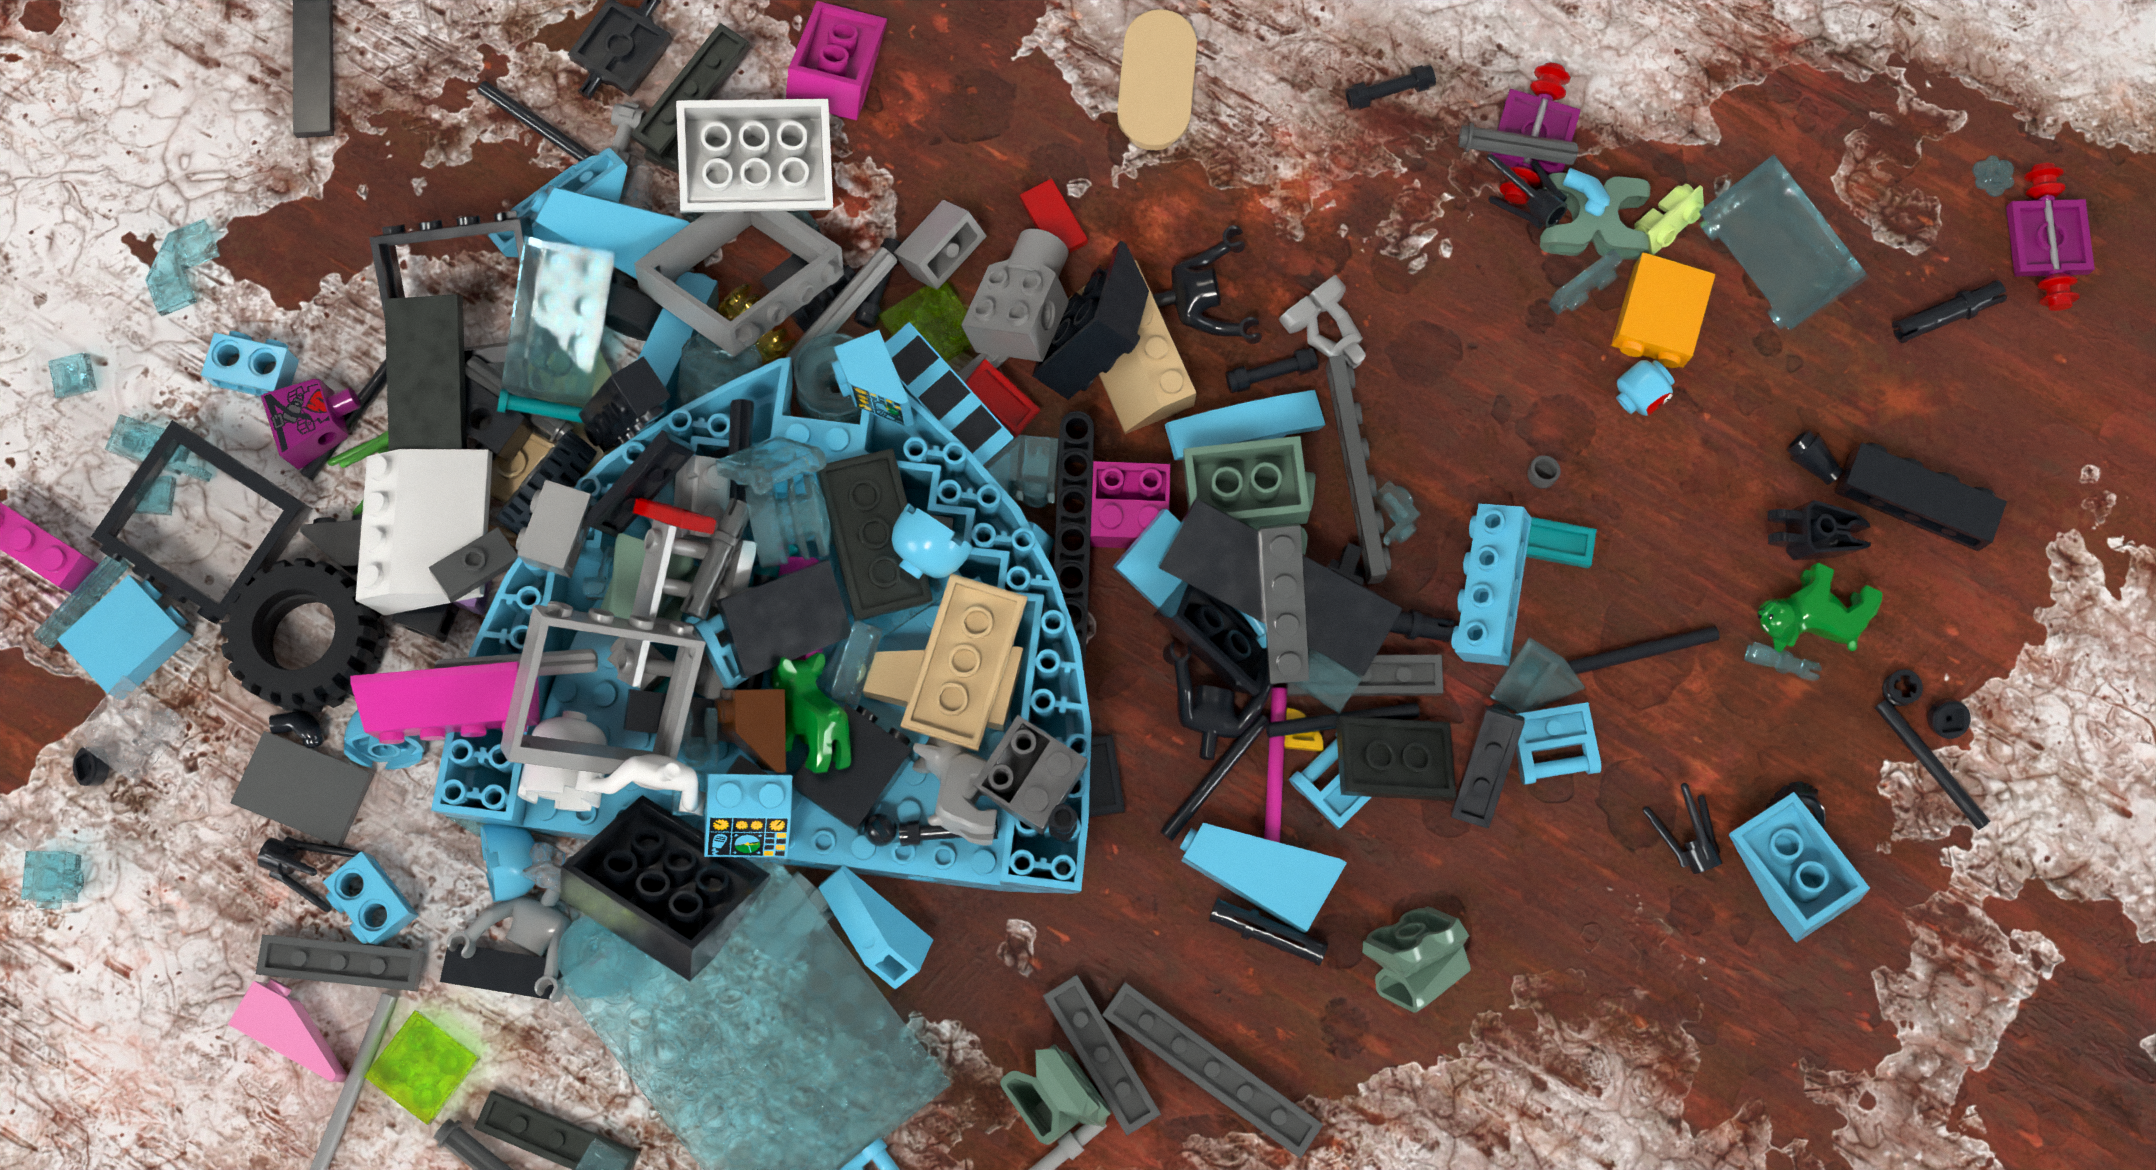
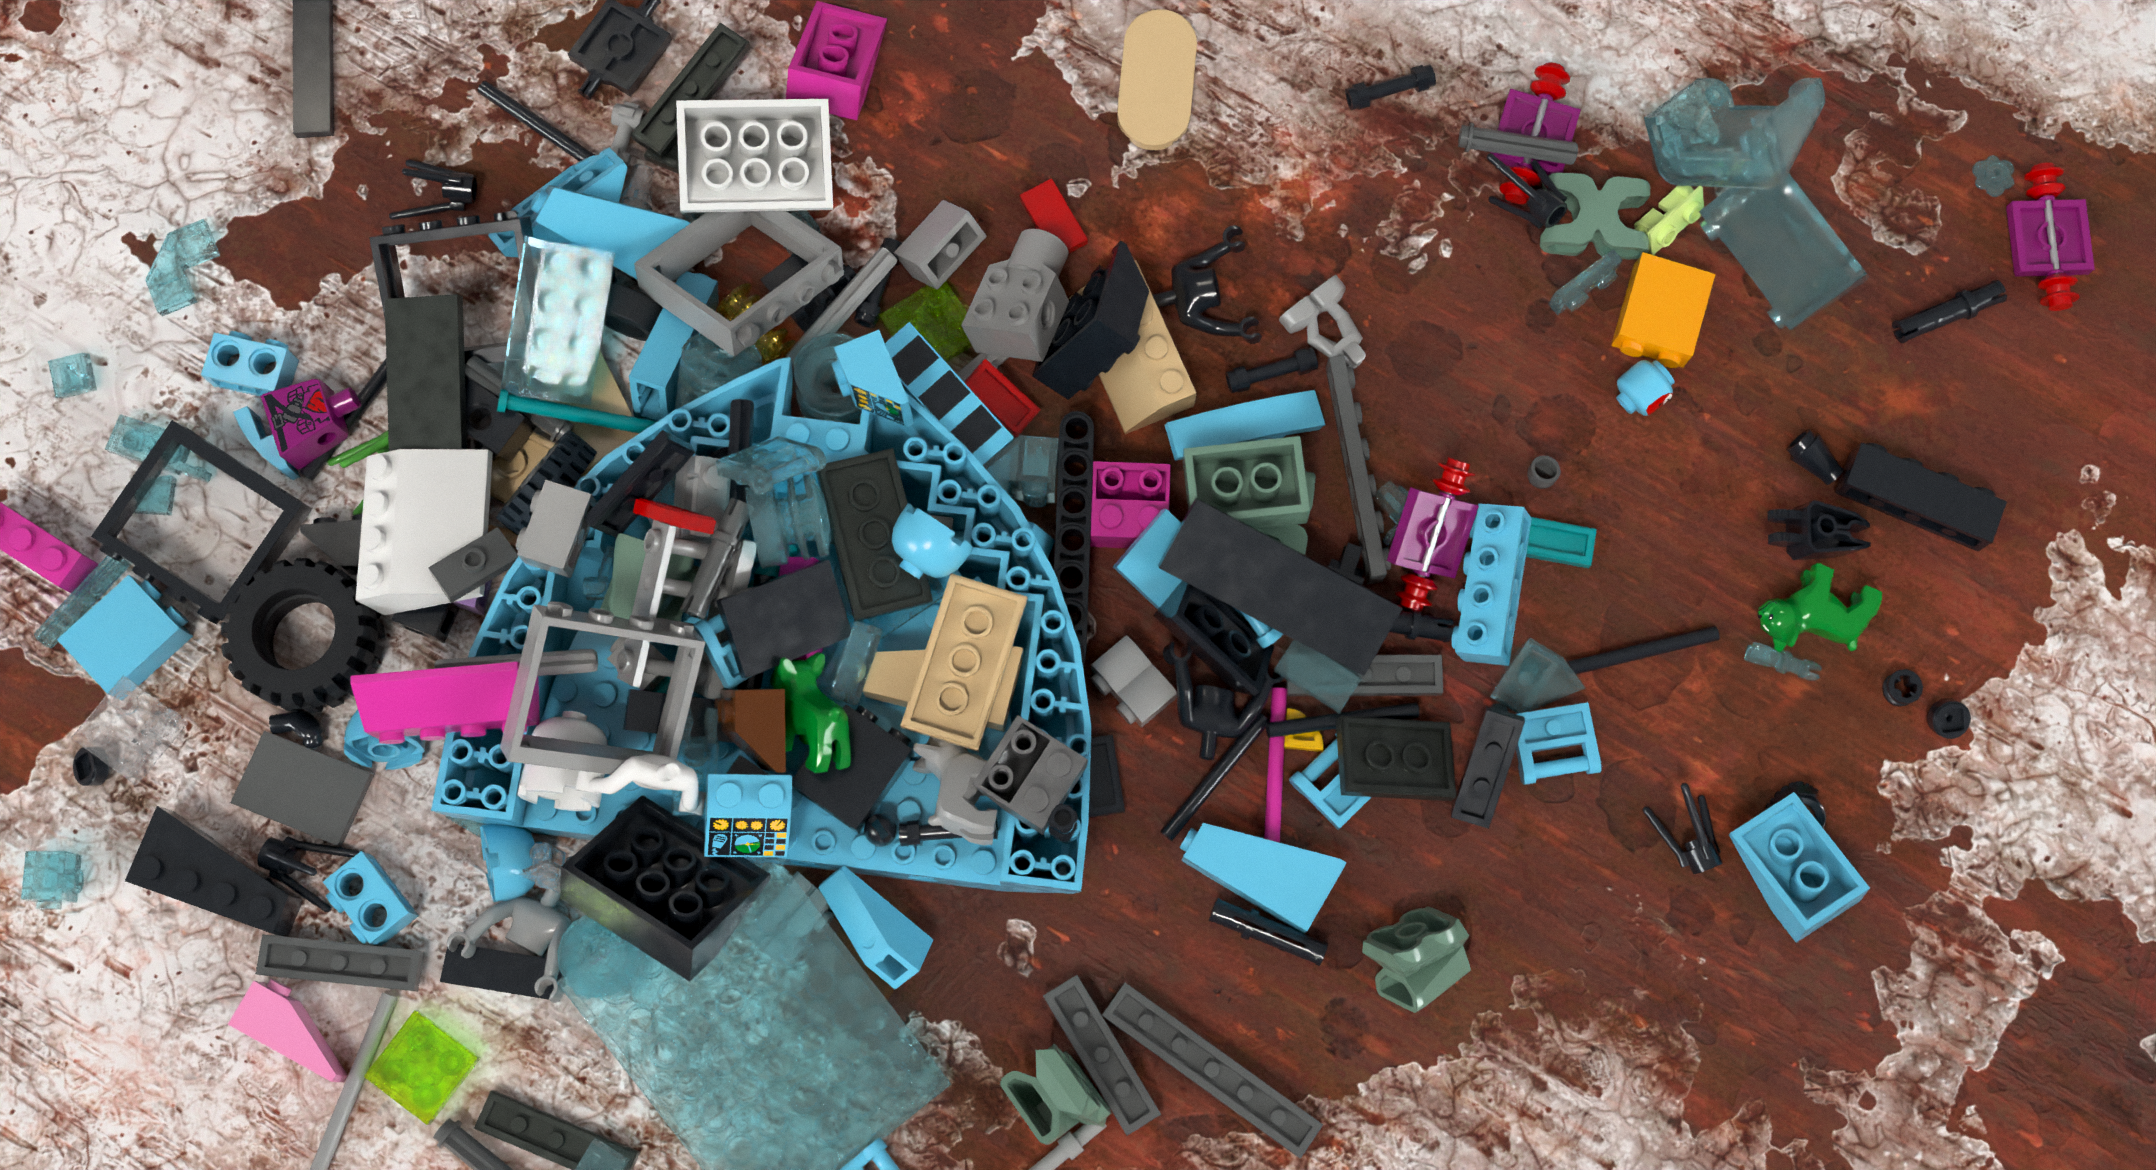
(203, 873): none -> black wedge
(254, 431): none -> medium azure slope
(457, 186): none -> black plant
(624, 406): black brick -> none
(1133, 682): none -> light grey brick
(1284, 603): dark grey plate -> none
(1433, 533): none -> magenta plate
(1591, 187): medium azure arm -> none
(1713, 143): none -> clear light blue windscreen
(1932, 764): black bar -> none

